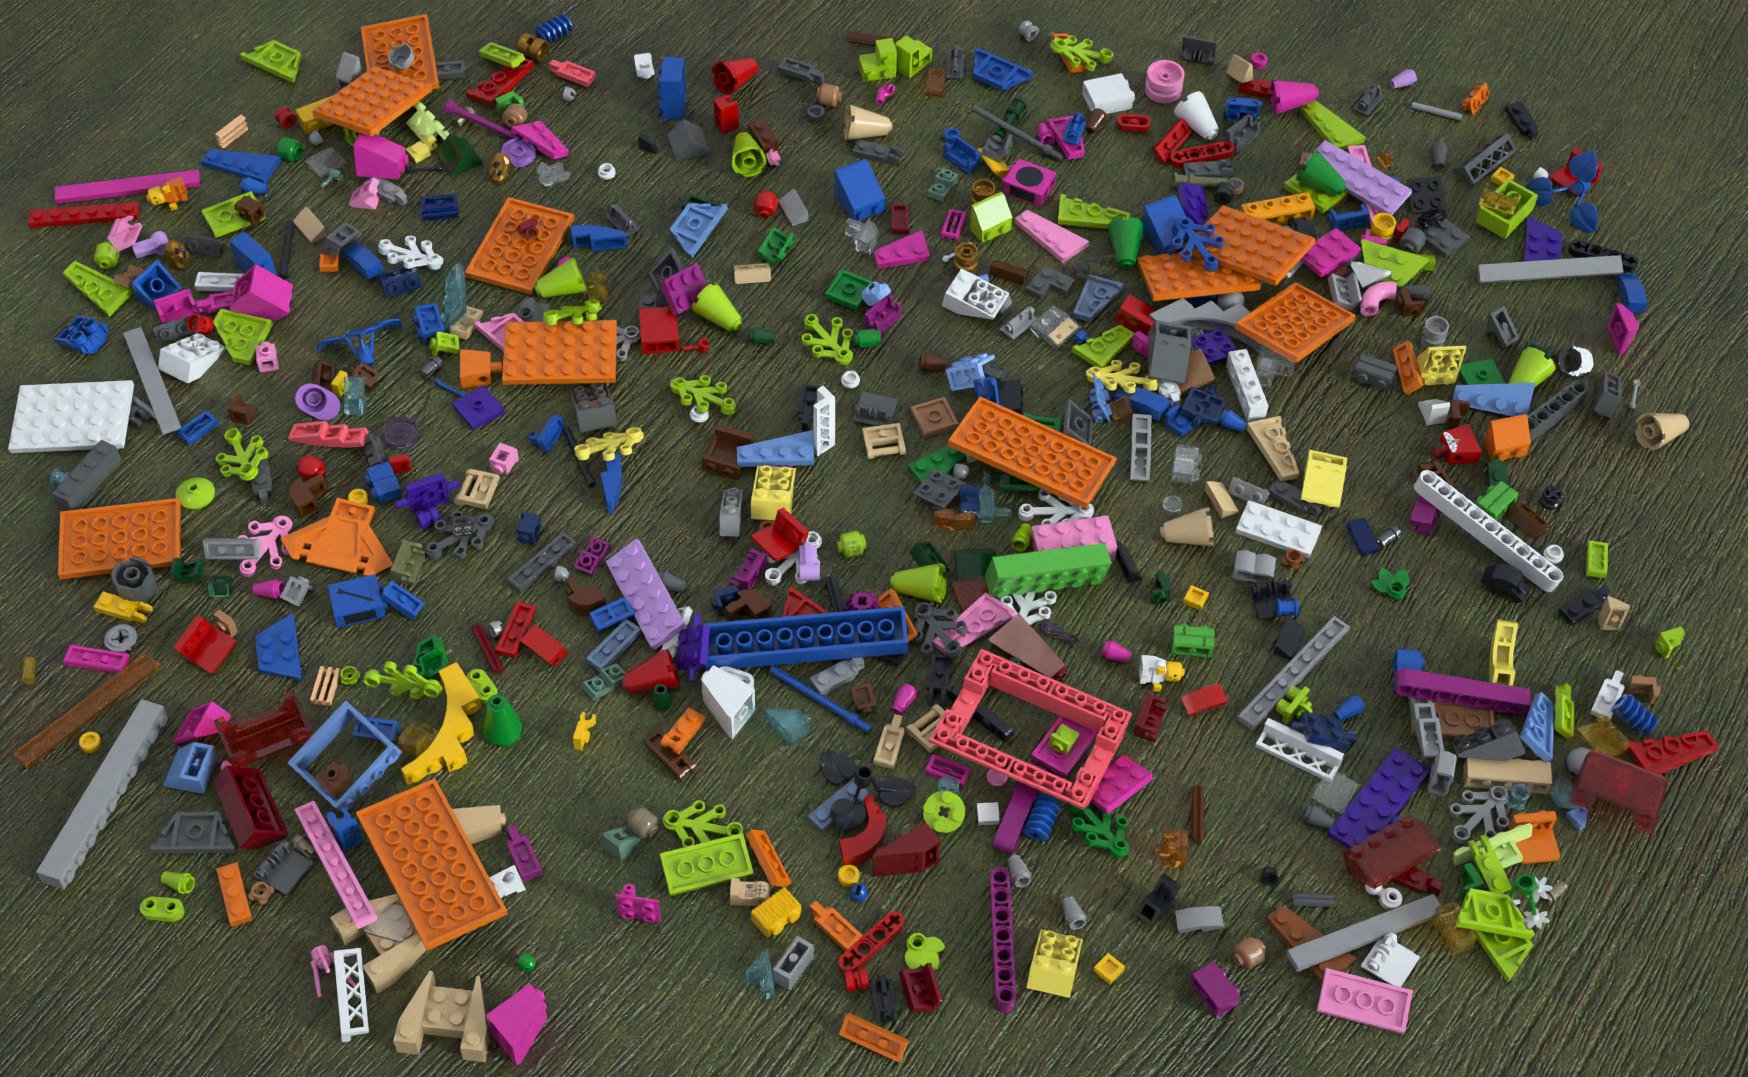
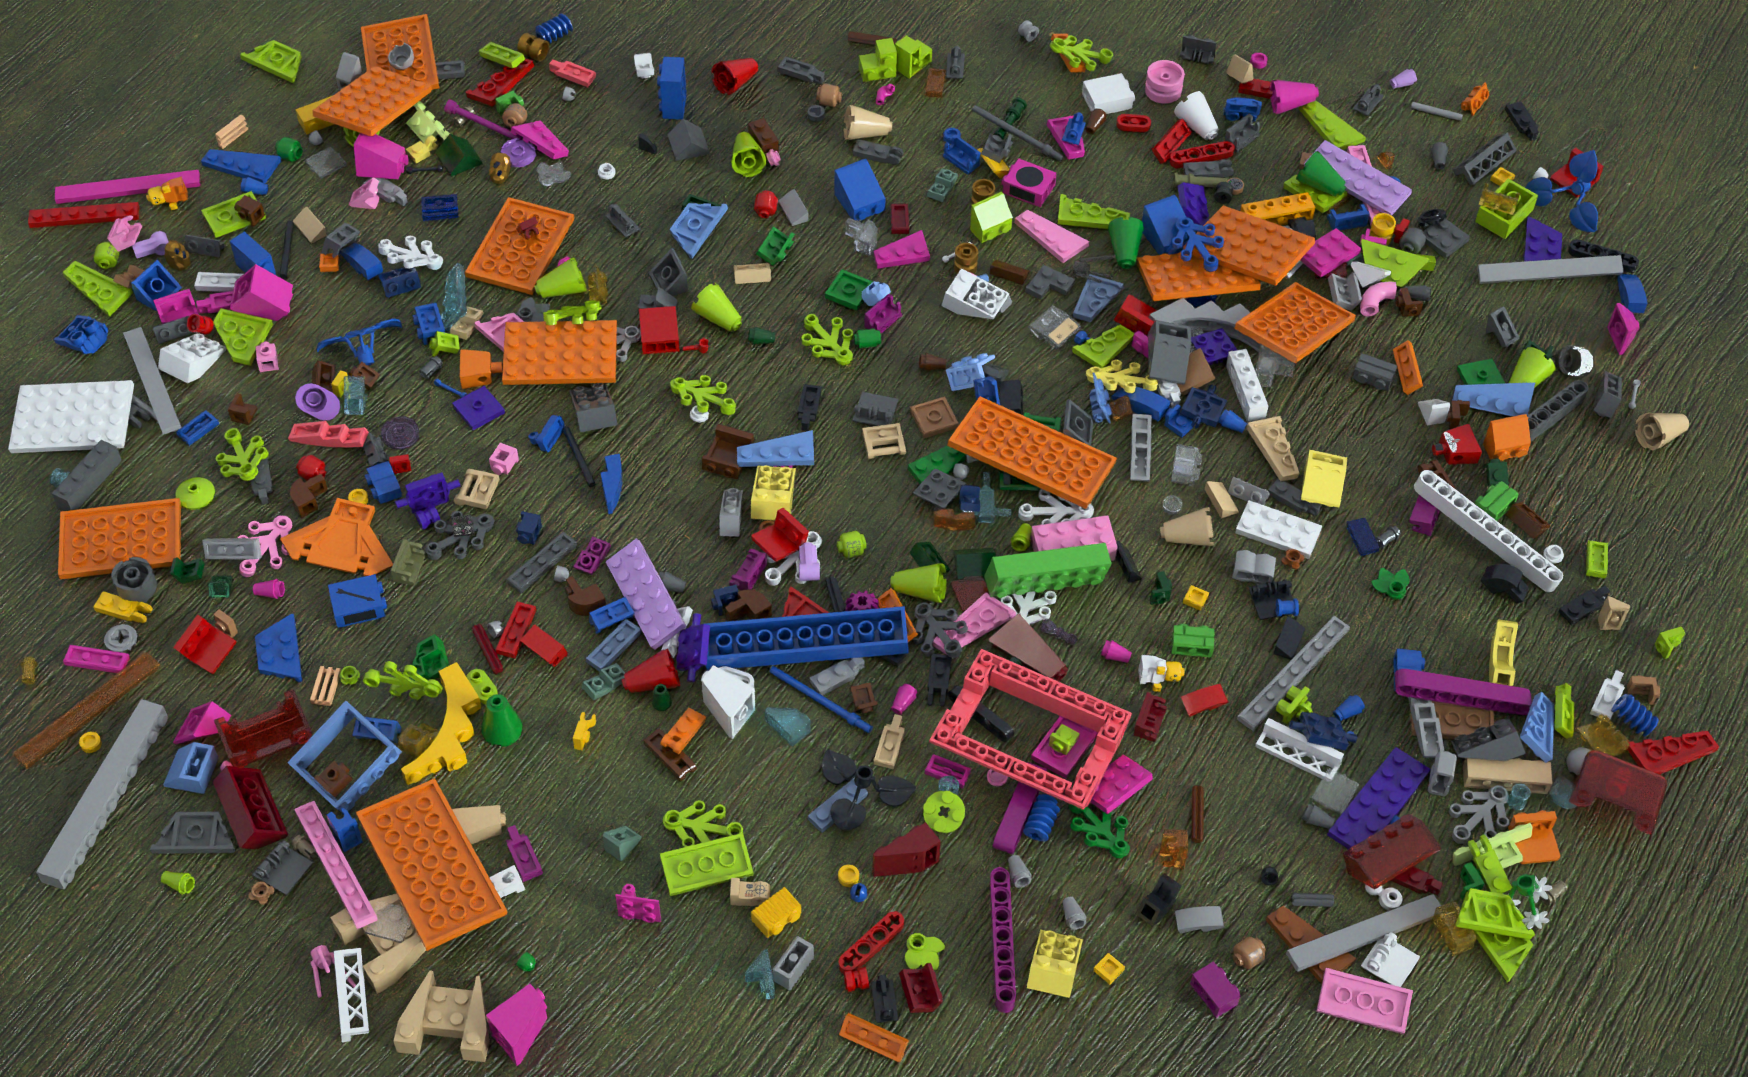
(160, 909): lime plate -> none
(234, 894): orange plate -> none
(285, 117): red wheel -> none
(296, 590): light grey bracket -> none
(333, 175): sand green hand -> none
(402, 600): blue plate -> none
(598, 237): blue slope -> none
(611, 442): light yellow plant -> none
(642, 822): dark tan head -> none
(683, 288): magenta plate -> none
(726, 114): red hinge -> none
(768, 858): orange plate -> none
(824, 421): white fence -> none
(835, 925): orange hinge -> none
(850, 379): white plate -> none
(862, 847): red arch -> none
(924, 736): tan plate -> none
(951, 234): dark pink tile -> none
(988, 813): white tile -> none
(998, 71): blue wing -> none
(1019, 323): light grey hinge -> none
(1045, 135): dark pink cone -> none
(1229, 300): light grey hair -> none
(1426, 194): black hinge -> none
(1434, 332): light grey wheel -> none
(1440, 364): light yellow slope -> none
(1551, 497): black wheel -> none
(1577, 817): medium blue tile -> none

